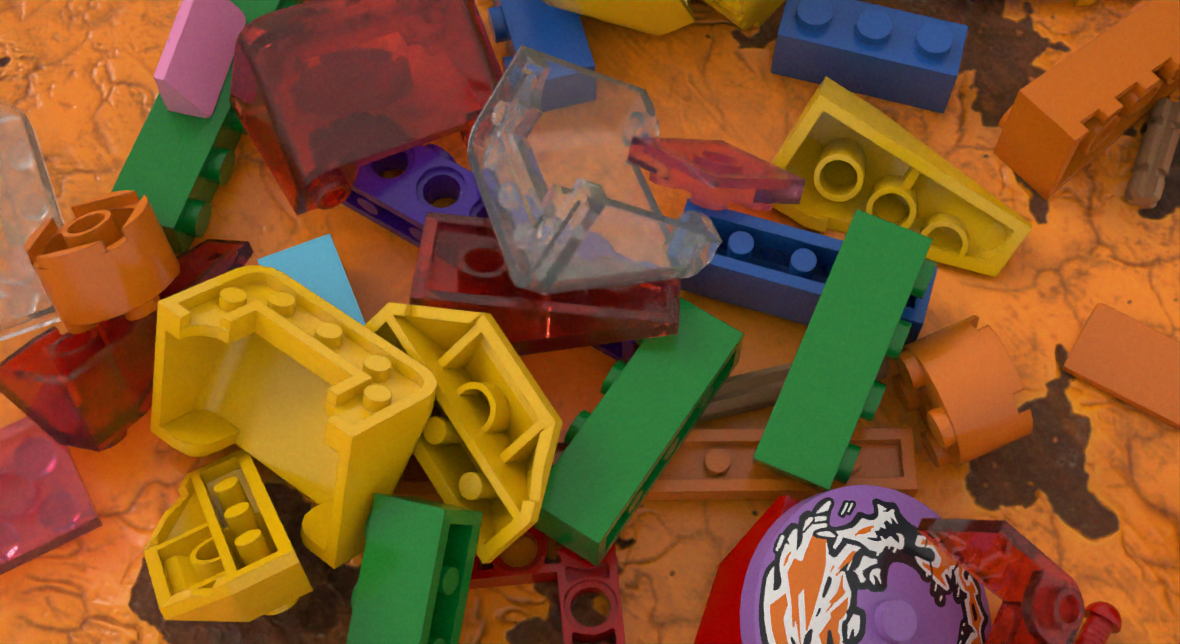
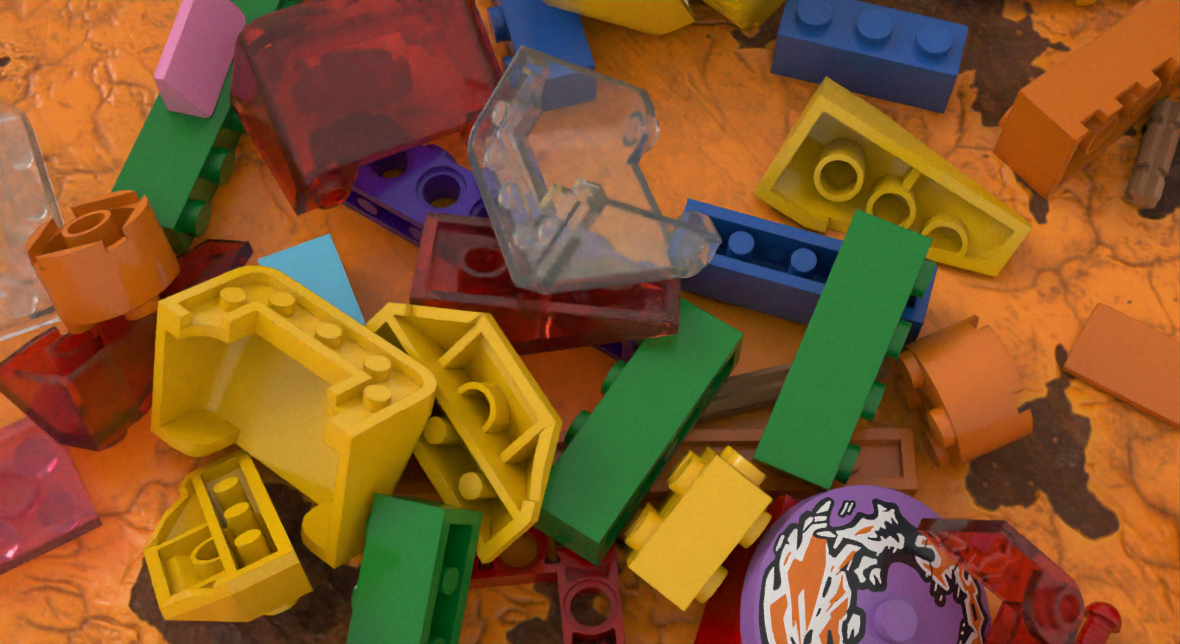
(697, 524): none -> yellow brick
(715, 173): clear pink plate -> none

